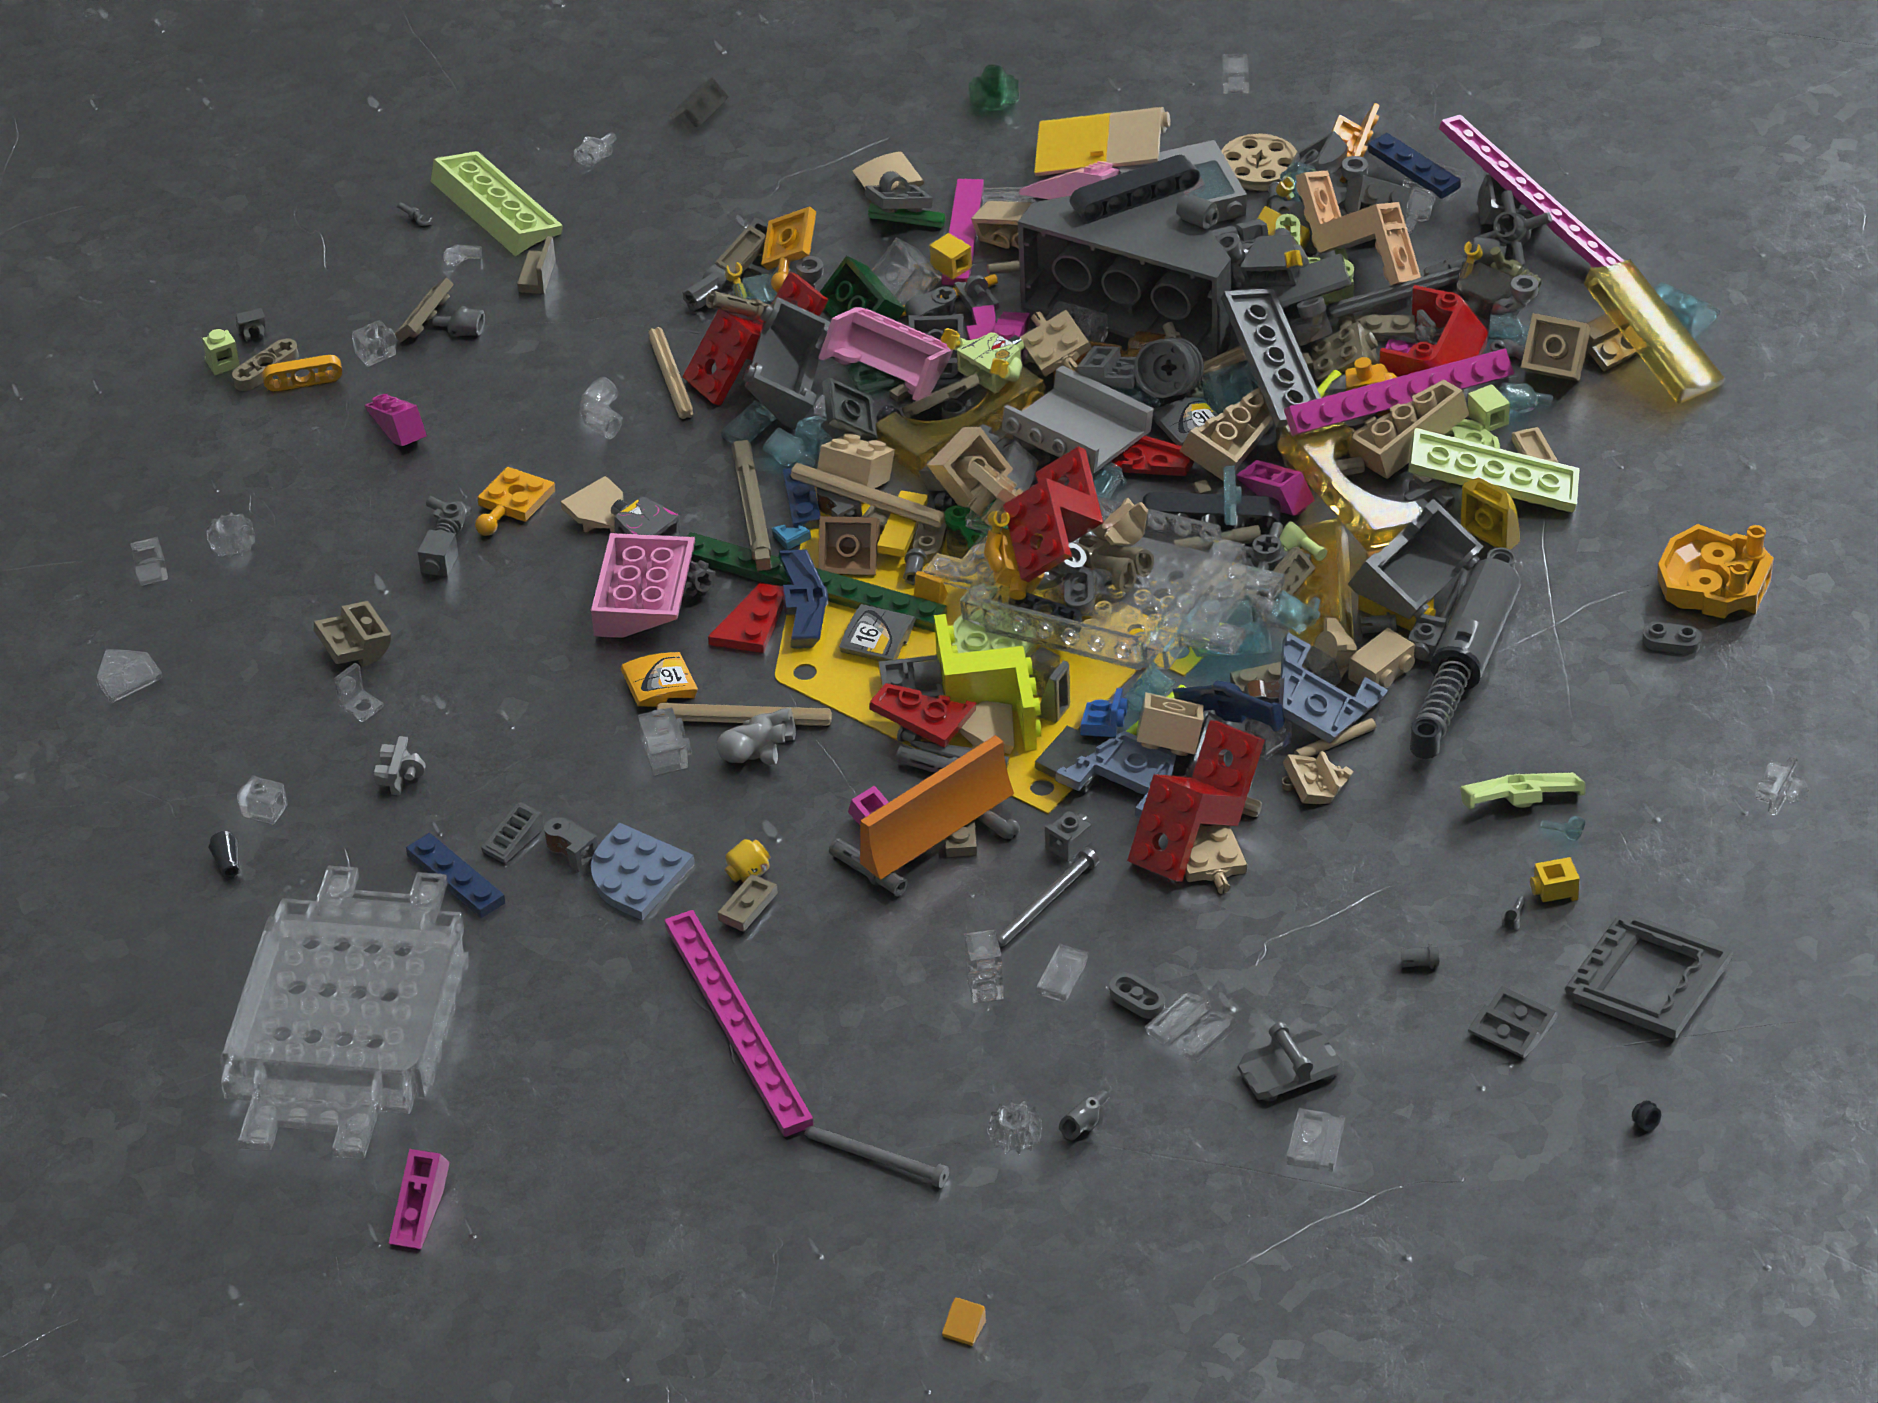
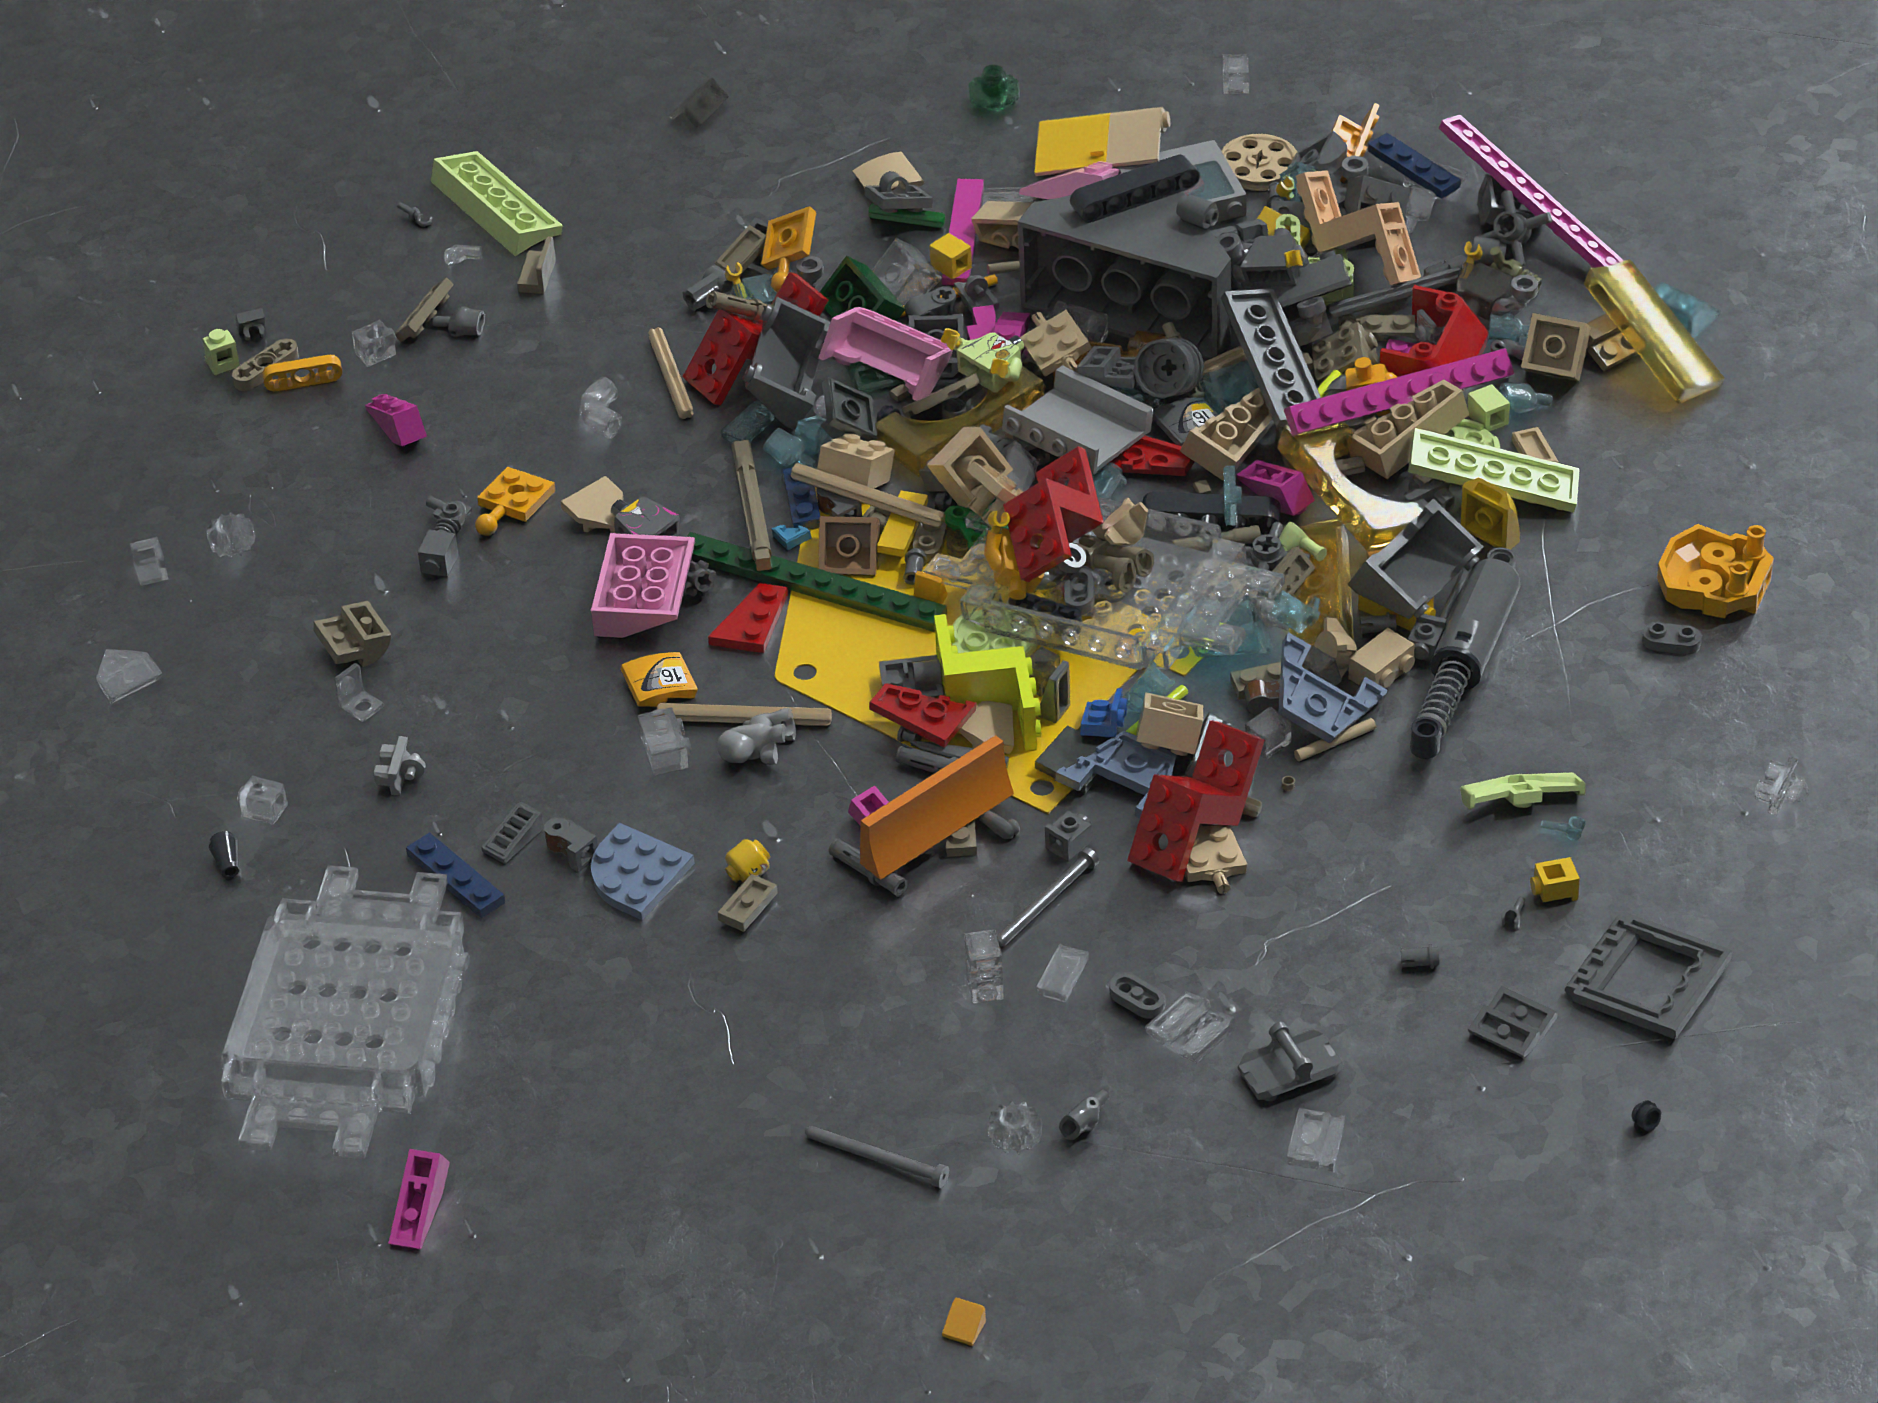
(594, 149): clear piece -> none
(739, 1023): dark pink plate -> none
(805, 597): dark blue plate -> none
(876, 633): dark grey slope -> none
(1232, 704): dark blue plate -> none
(1316, 779): tan slope -> none

